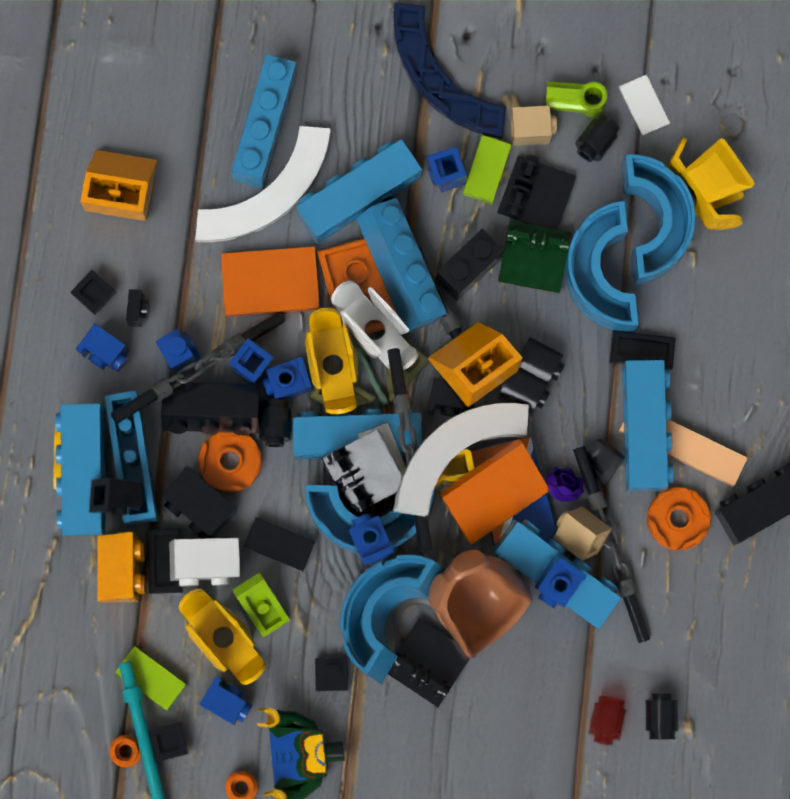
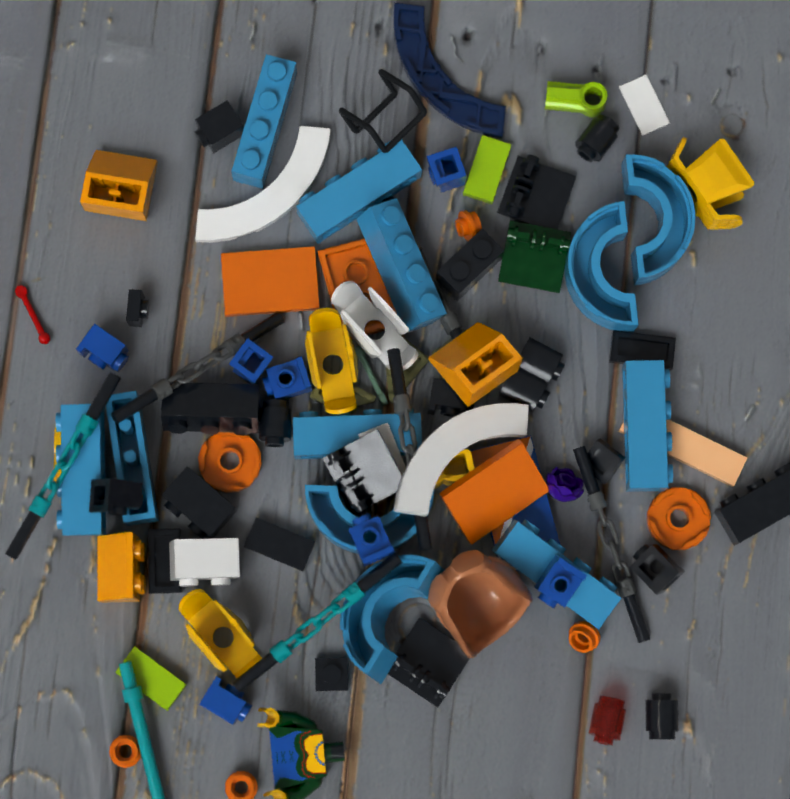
(22, 293): none -> red hinge
(41, 505): none -> piece
(93, 292): black plate -> none
(168, 742): black plate -> none
(178, 350): blue brick -> none
(219, 127): none -> black brick
(261, 605): lime slope -> none
(282, 650): none -> piece
(388, 78): none -> black piece
(468, 224): none -> orange plate
(532, 125): tan brick -> none
(581, 532): tan brick -> none
(583, 637): none -> orange plate
(643, 568): none -> black brick

